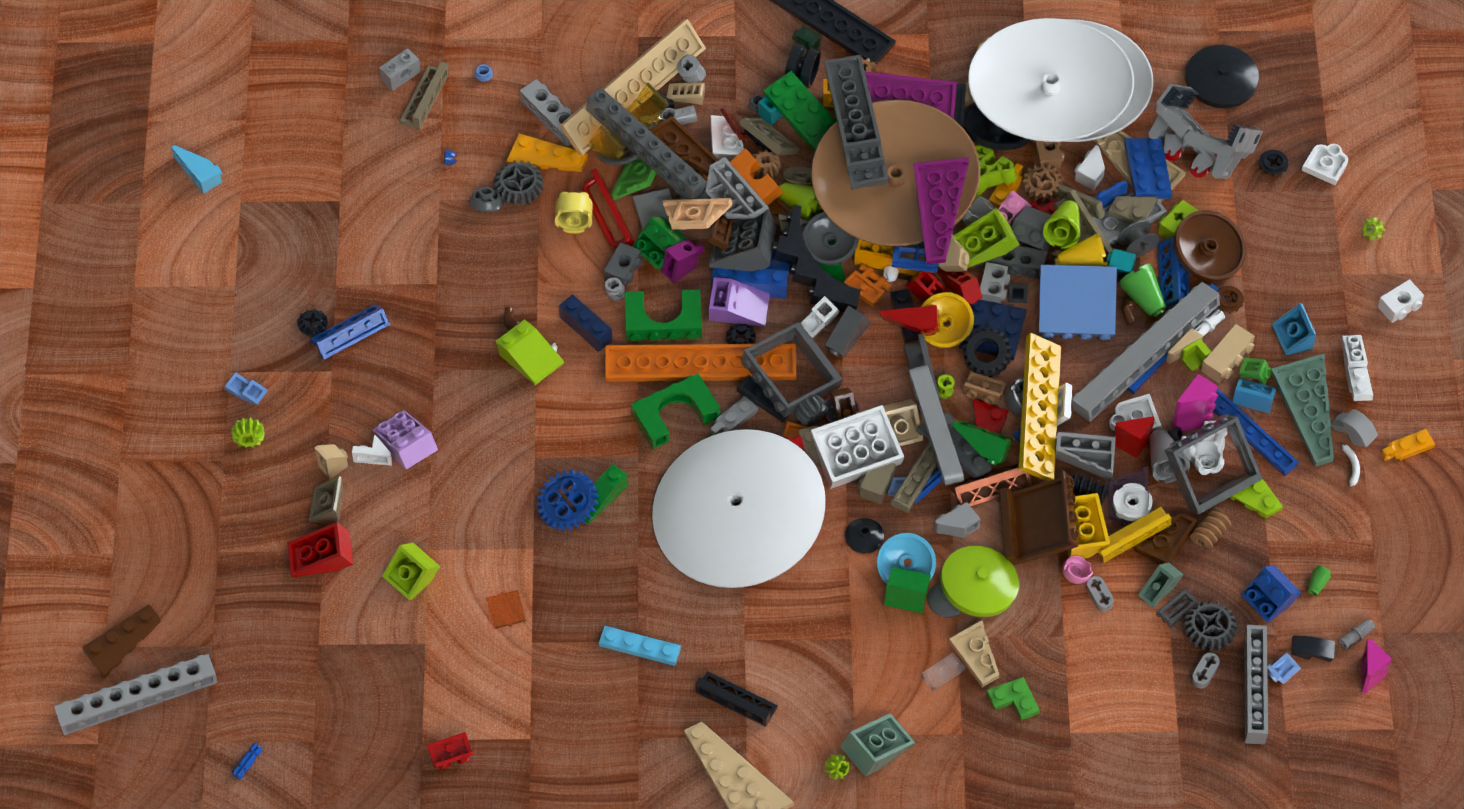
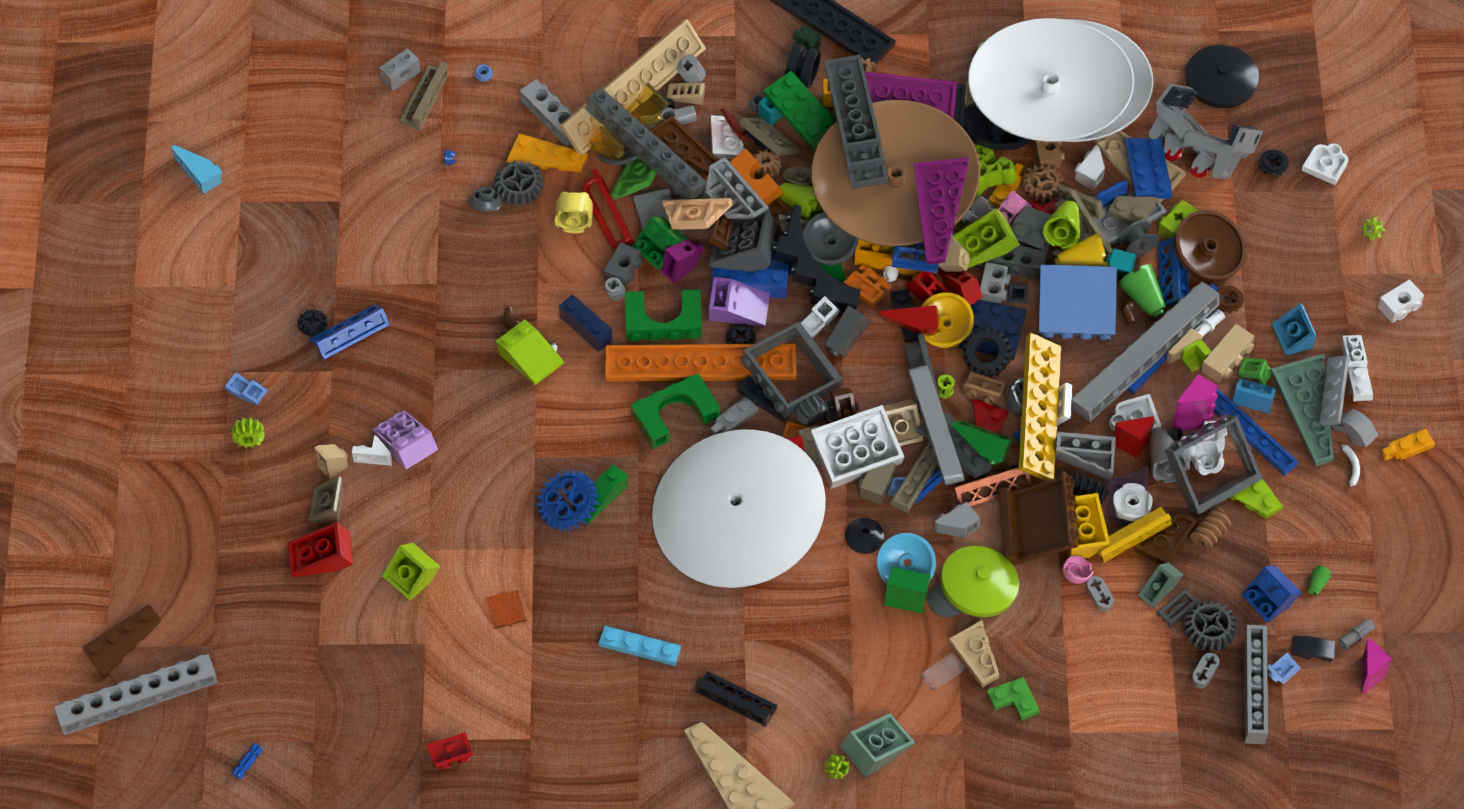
(1334, 390): none -> light grey plate

